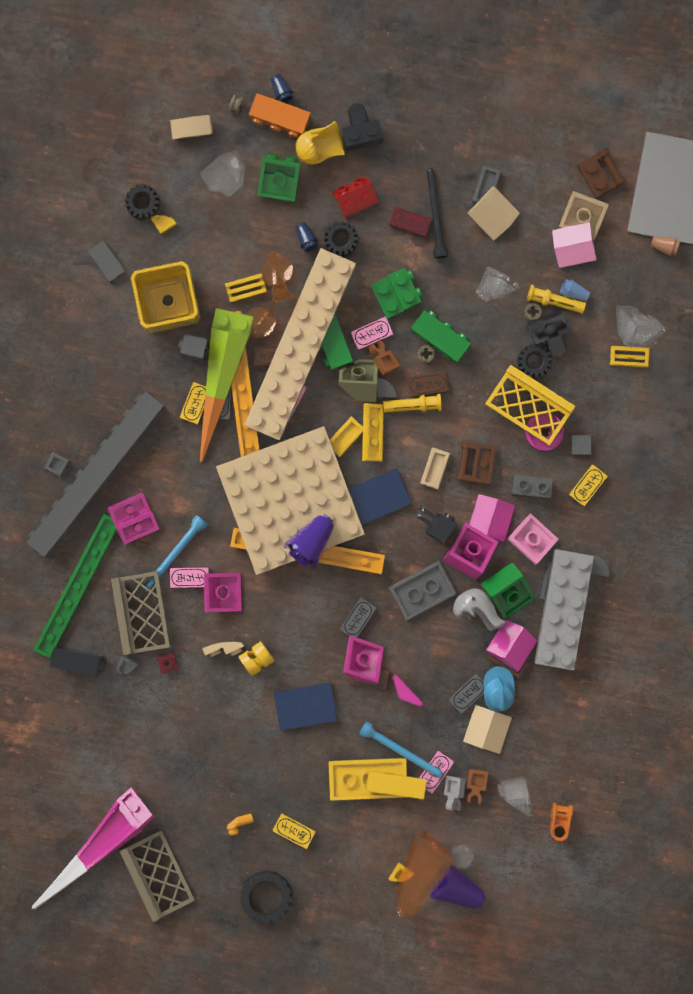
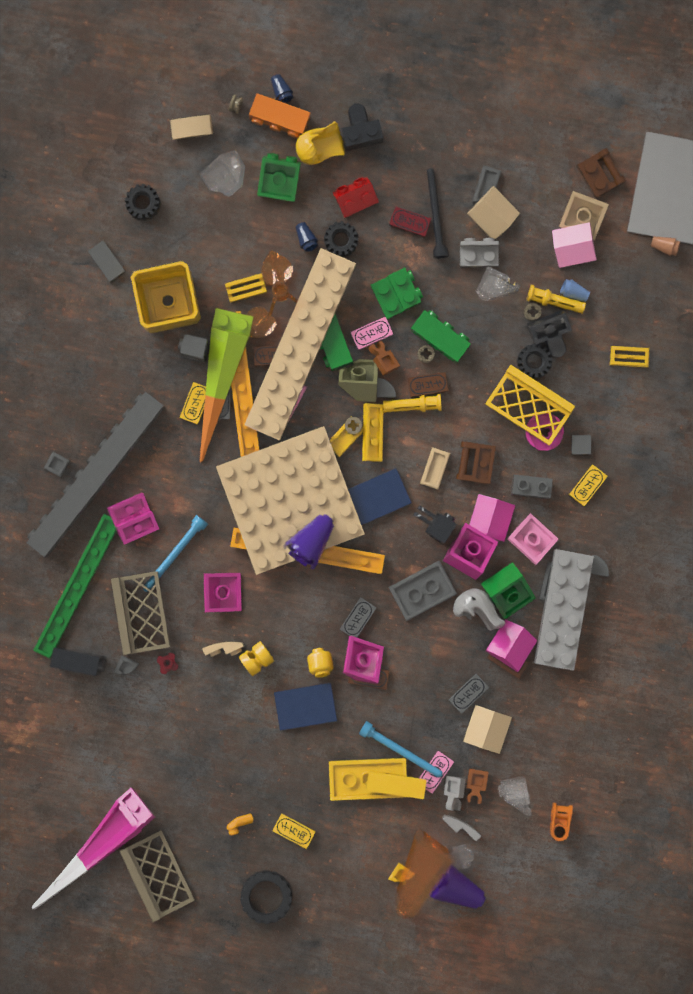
(163, 223): yellow tile -> none
(187, 577): bright pink tile -> none
(320, 663): none -> yellow head
(357, 421): none -> dark tan bush
(404, 692): dark pink slope -> none
(456, 824): none -> light grey slope
(479, 253): none -> light grey bracket
(499, 689): dark azure piece -> none
(635, 327): clear slope -> none

